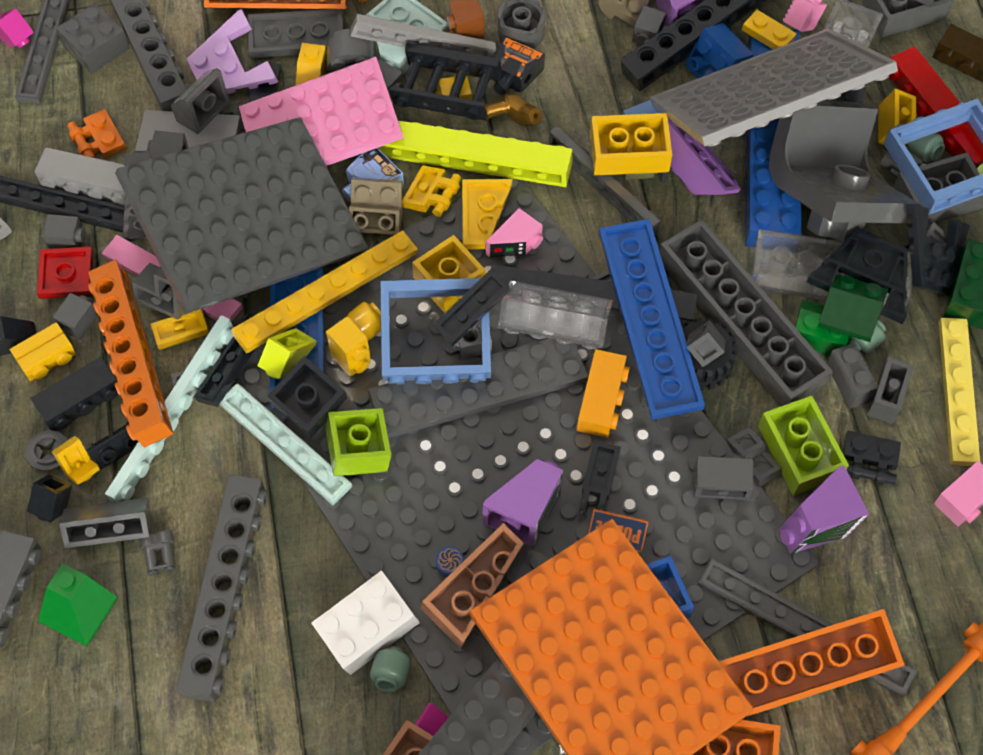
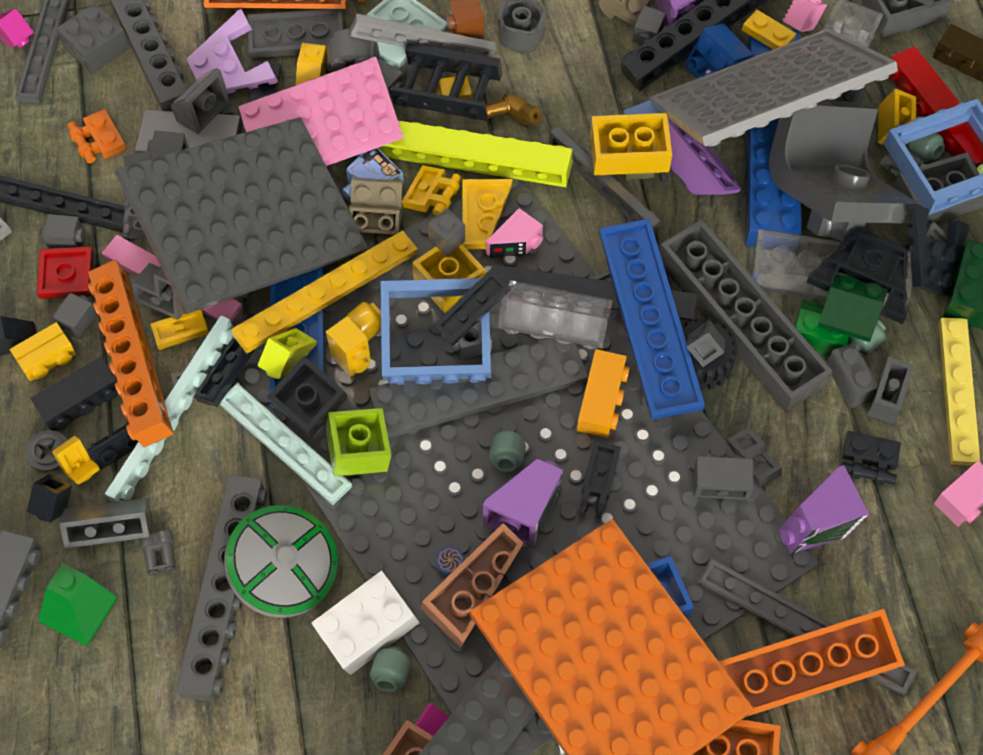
(80, 175): light grey brick -> none
(280, 561): none -> dish
(446, 232): none -> dark grey brick
(507, 451): none -> sand green head
(519, 65): torso -> none
(632, 527): dark blue slope -> none
(801, 444): lime brick -> none

